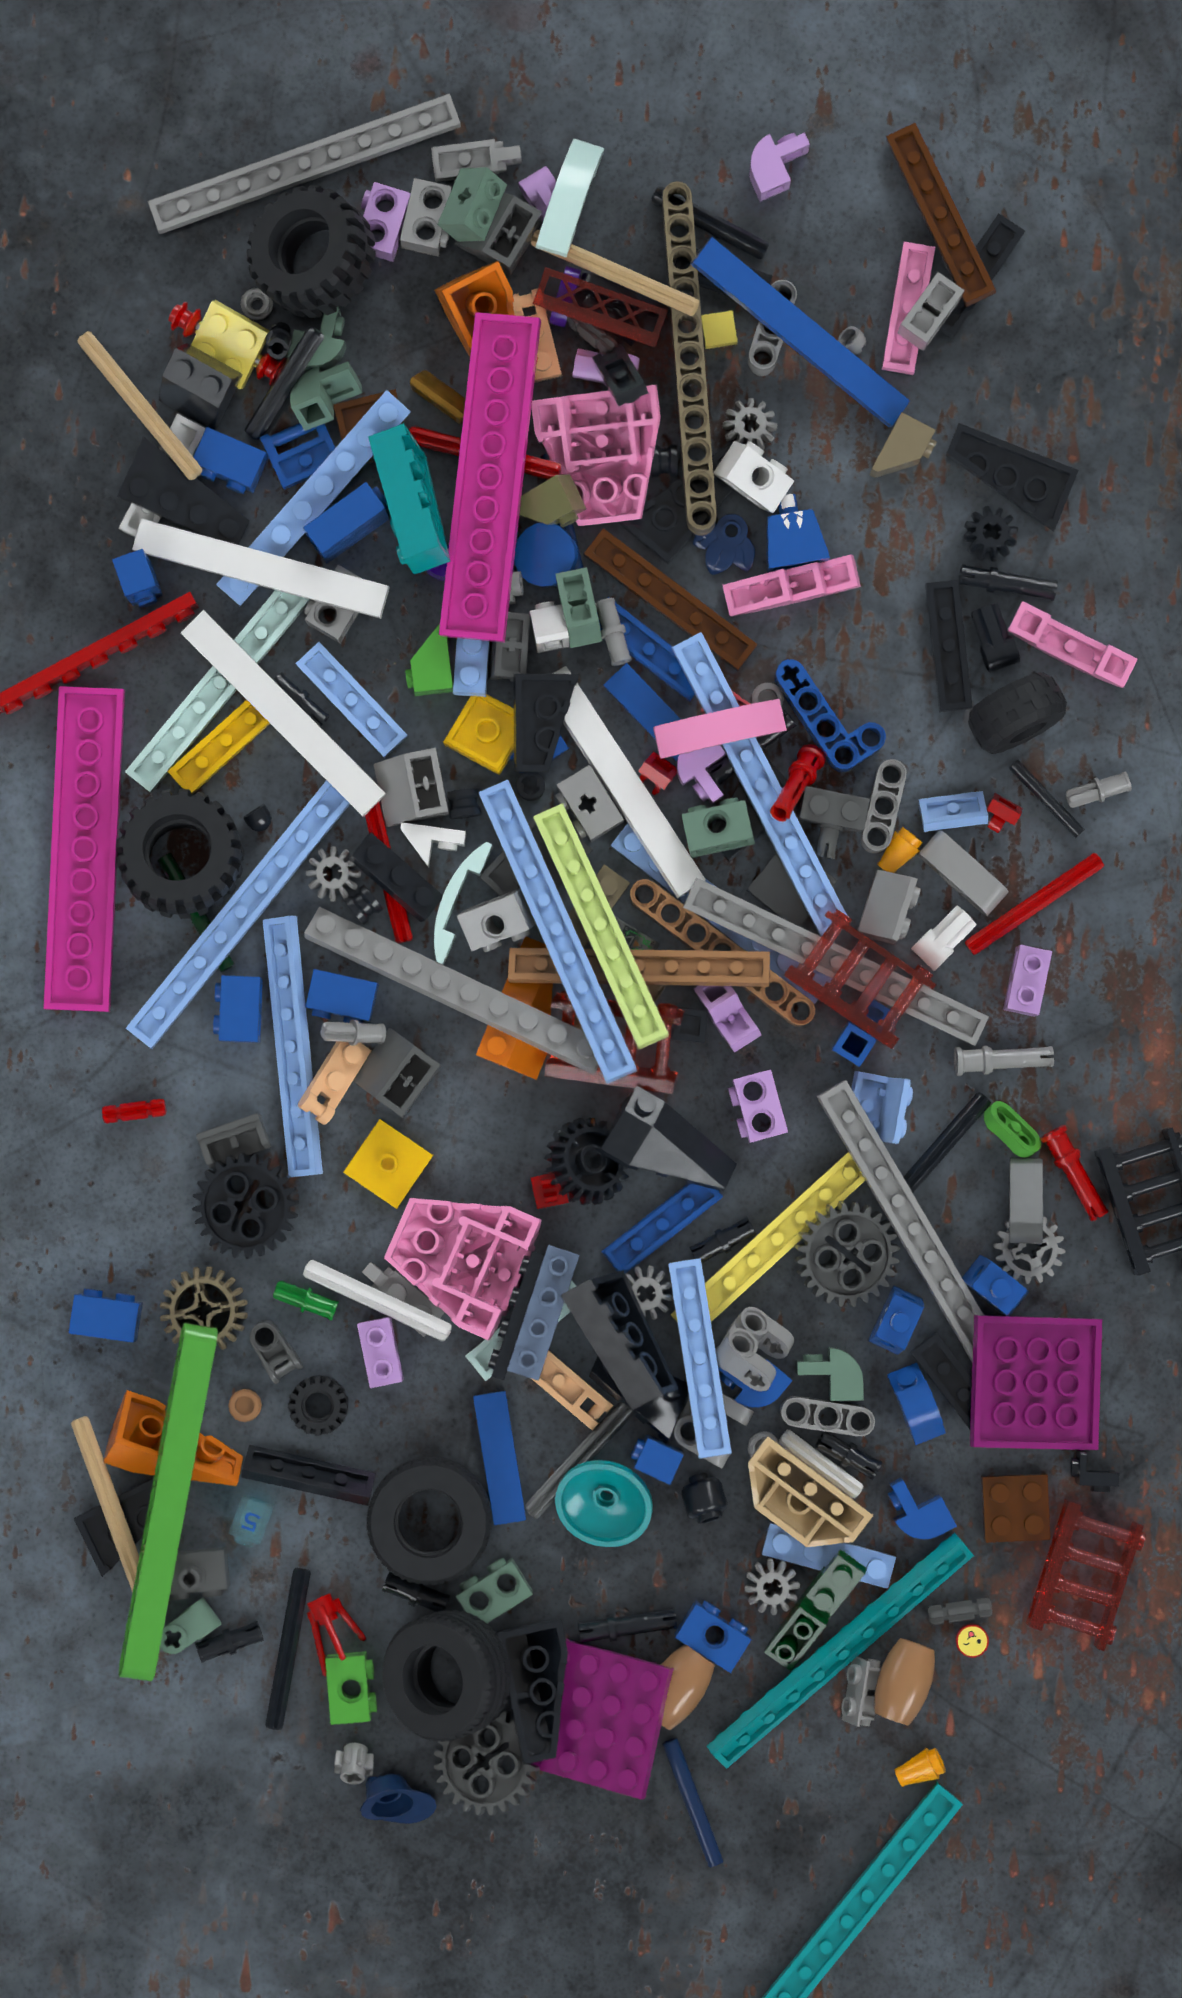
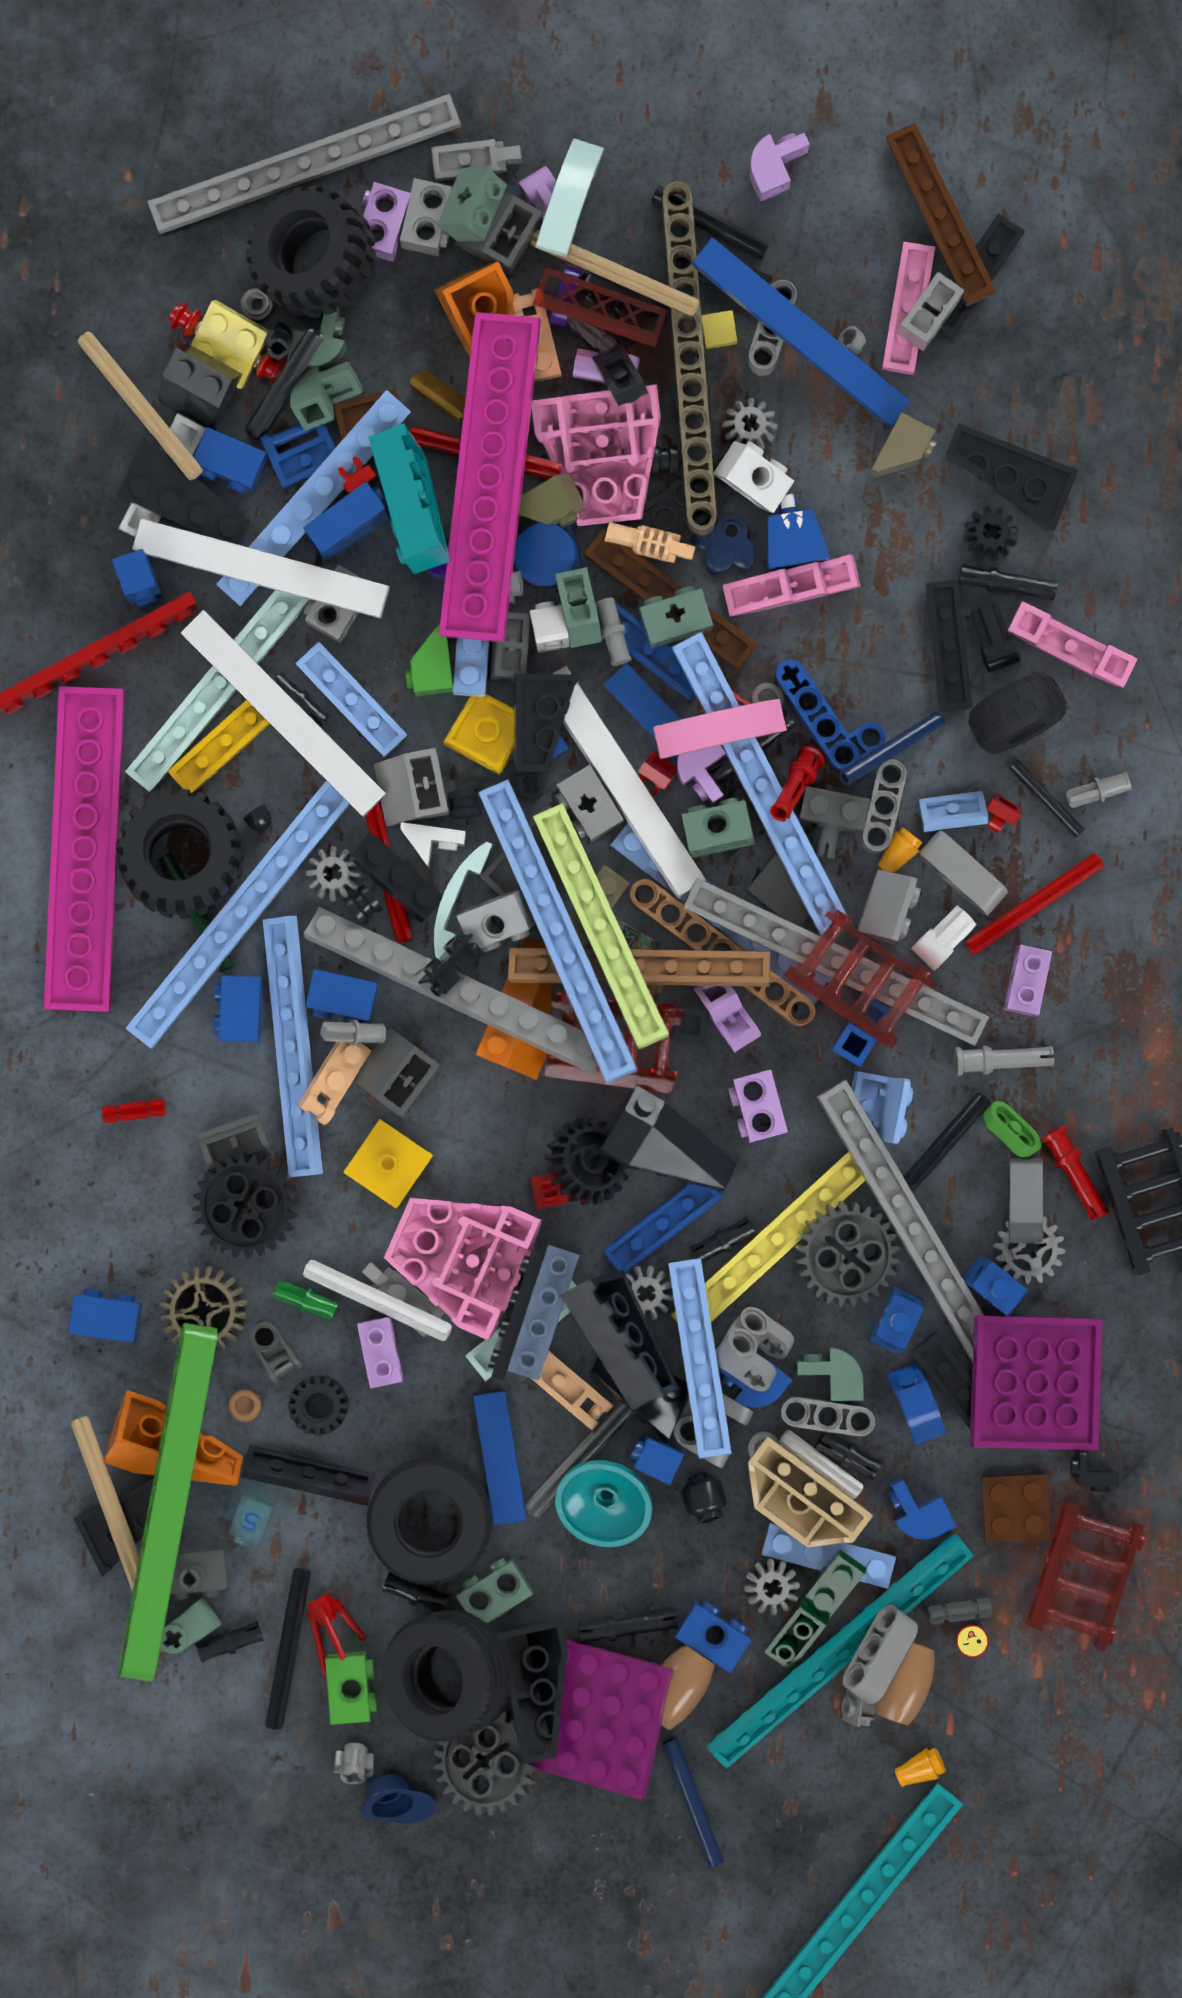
(359, 477): none -> red tile
(457, 954): none -> black hinge
(650, 542): none -> light nougat hinge
(692, 621): none -> sand green brick
(880, 1654): none -> light grey beam
(891, 748): none -> dark blue piece

